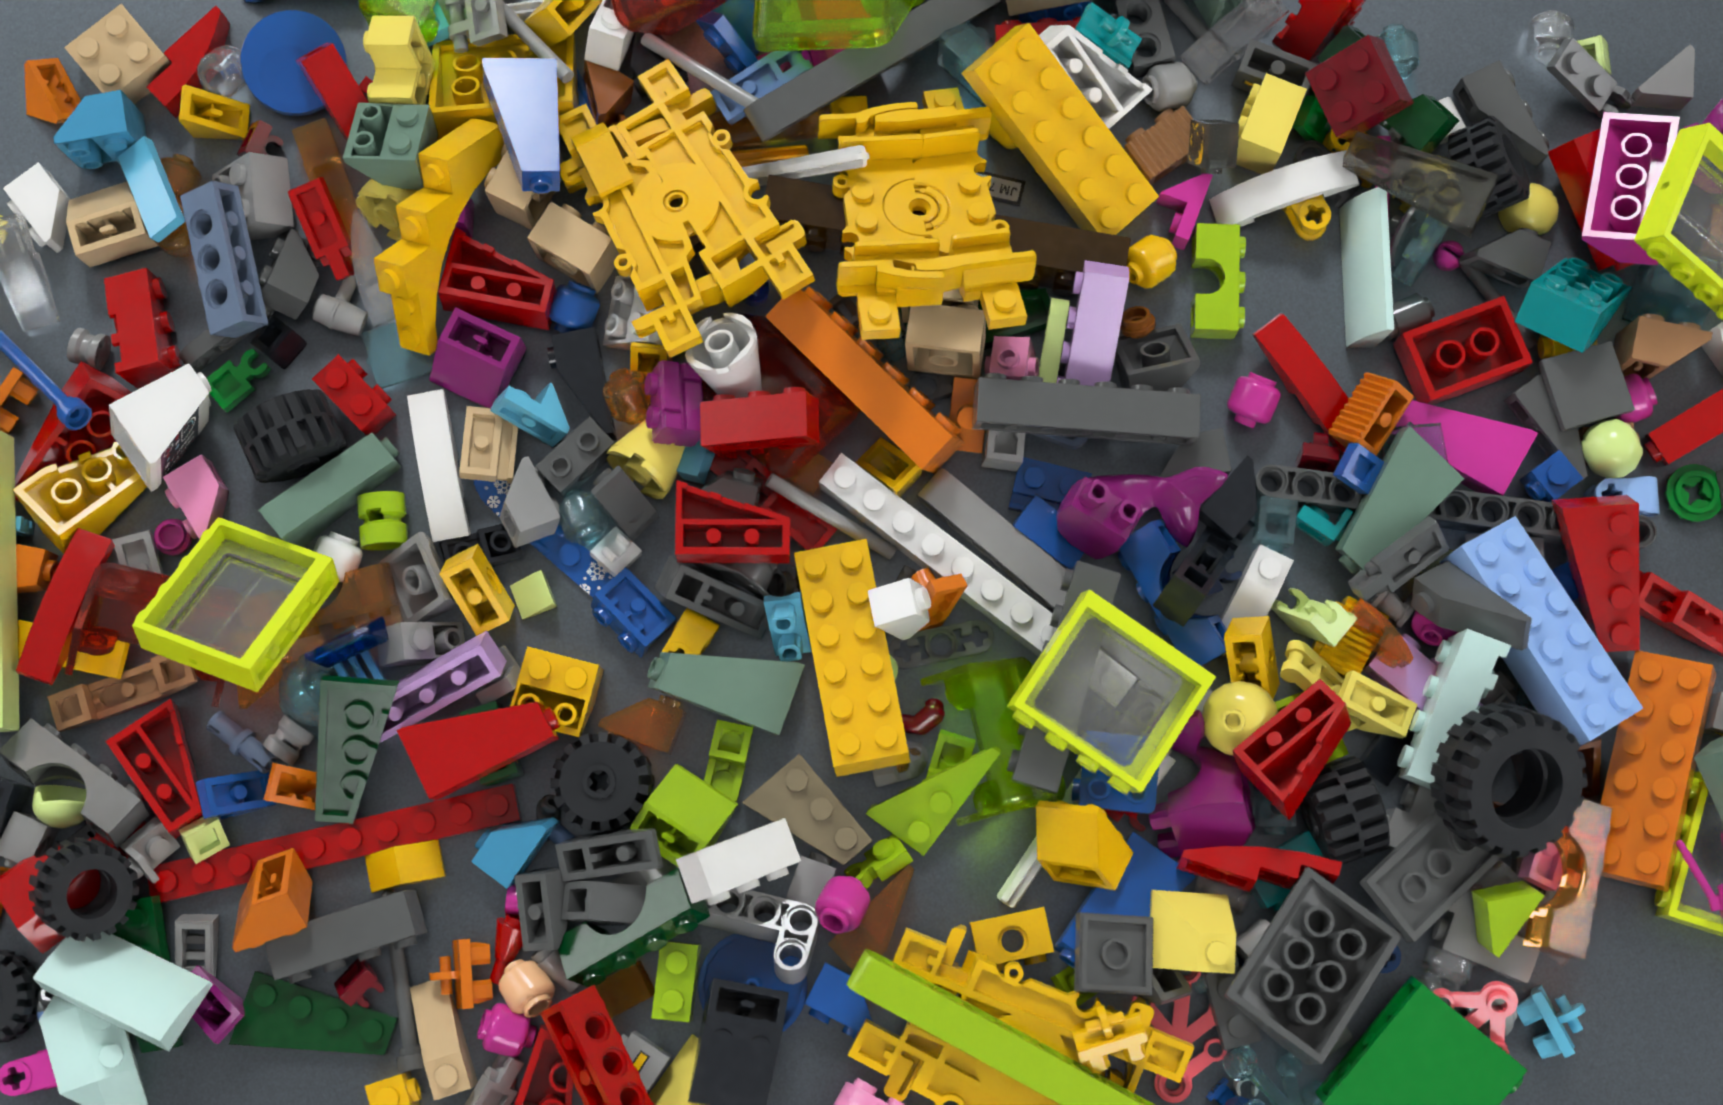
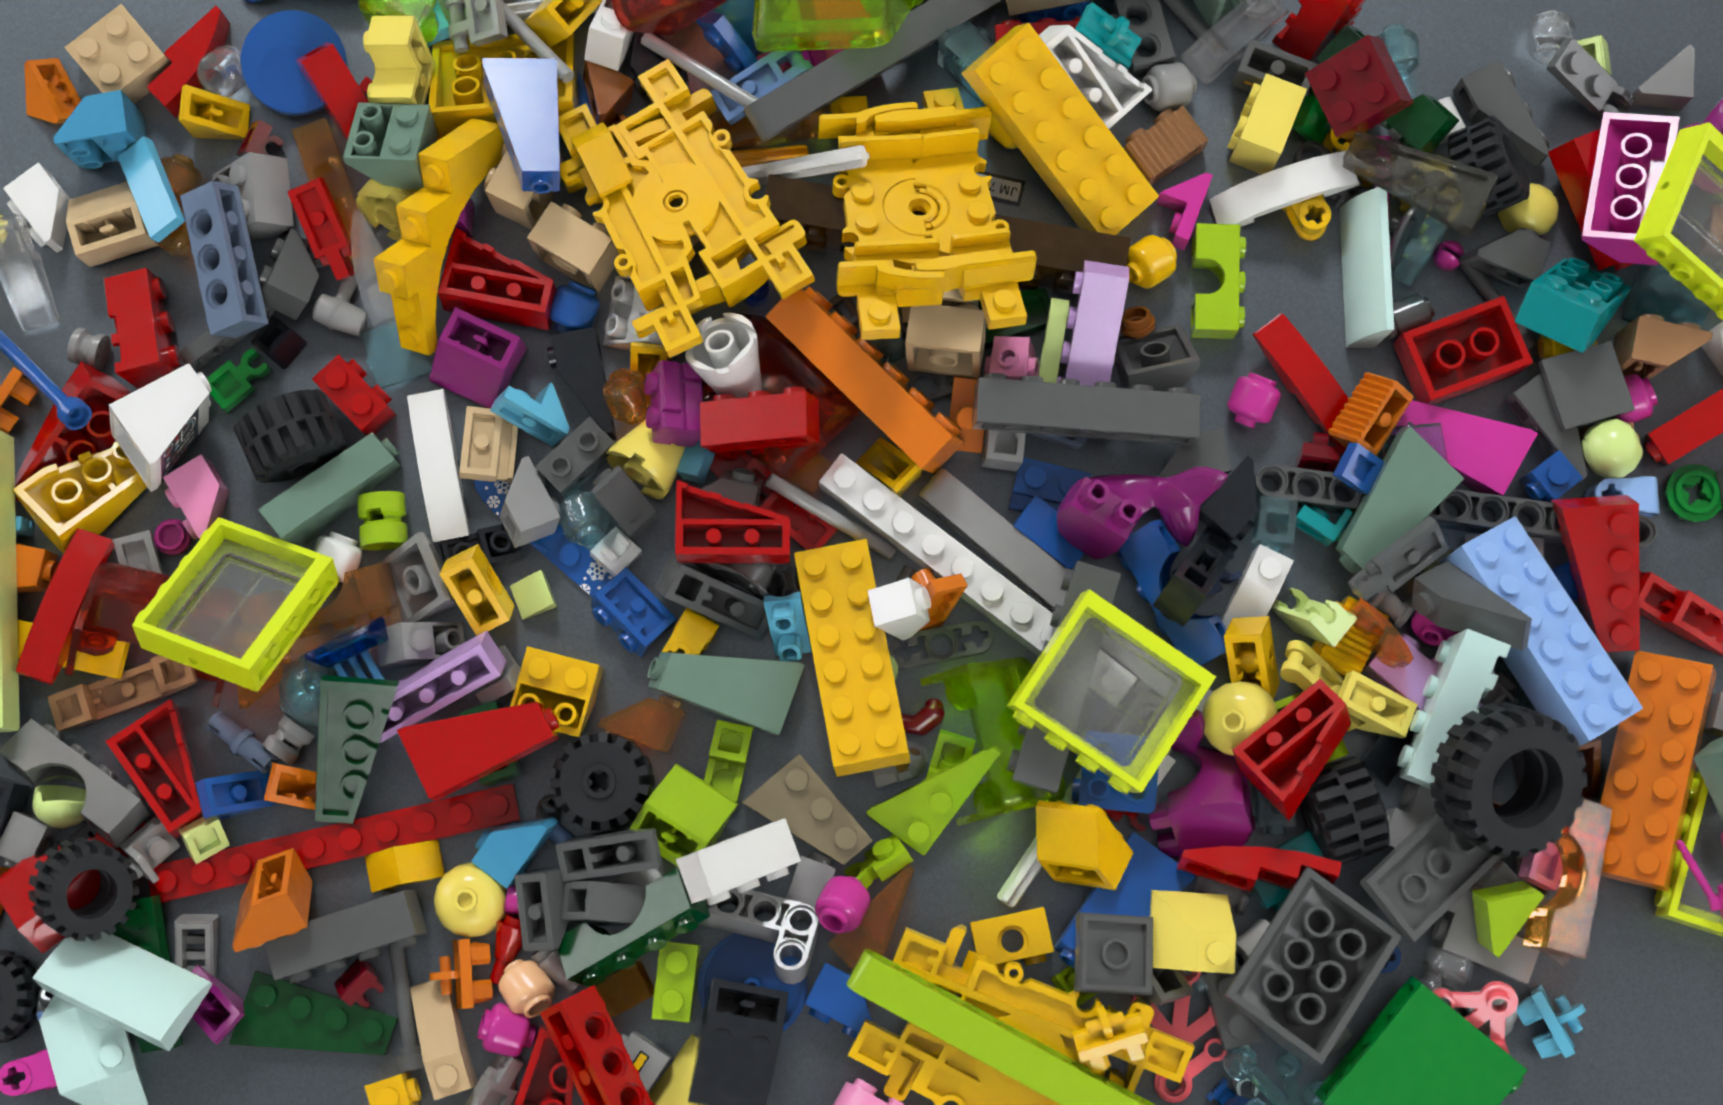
(469, 901): none -> light yellow cylinder
(1213, 145): clear smoke brick -> none

